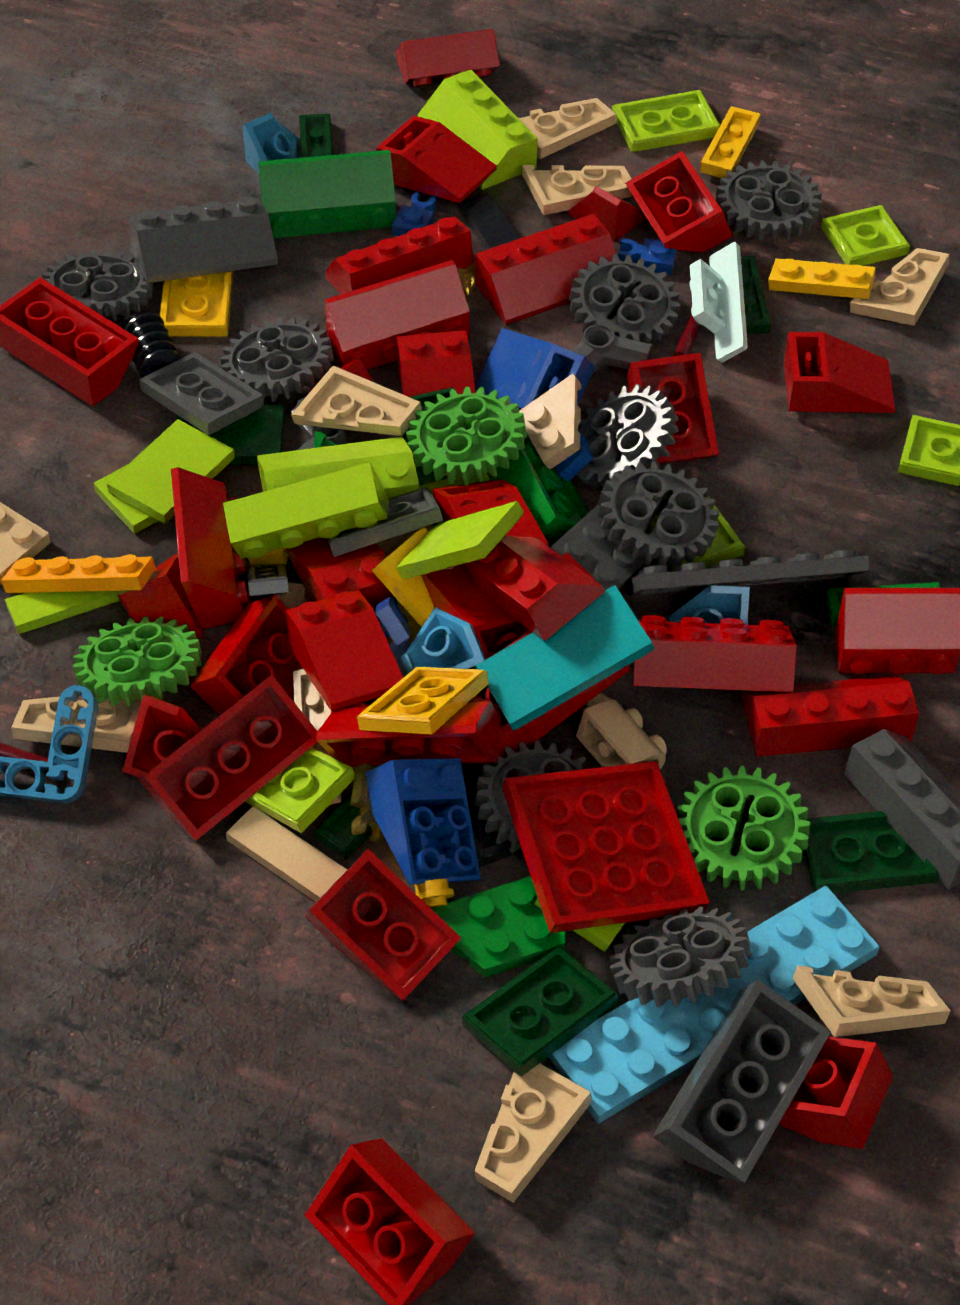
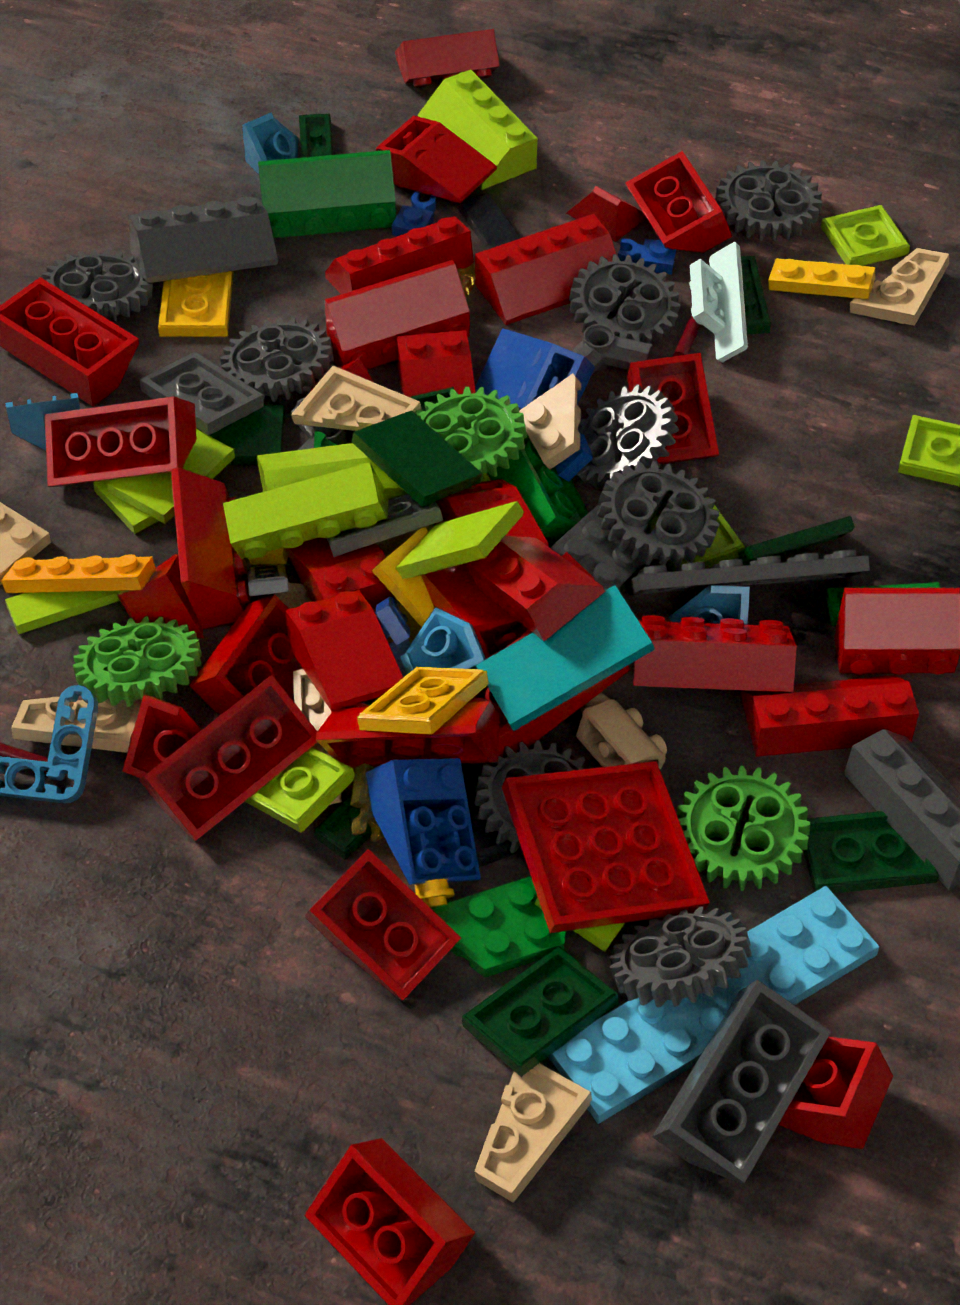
(29, 419): none -> dark azure slope
(119, 440): none -> red slope
(155, 344): black piece -> none
(285, 853): tan tile -> none
(416, 458): none -> dark green tile
(562, 189): tan wing -> none
(568, 125): tan wing -> none
(666, 120): lime tile -> none
(730, 142): yellow plate -> none
(798, 540): none -> dark green tile
(835, 376): red slope -> none
(867, 1006): tan wing -> none

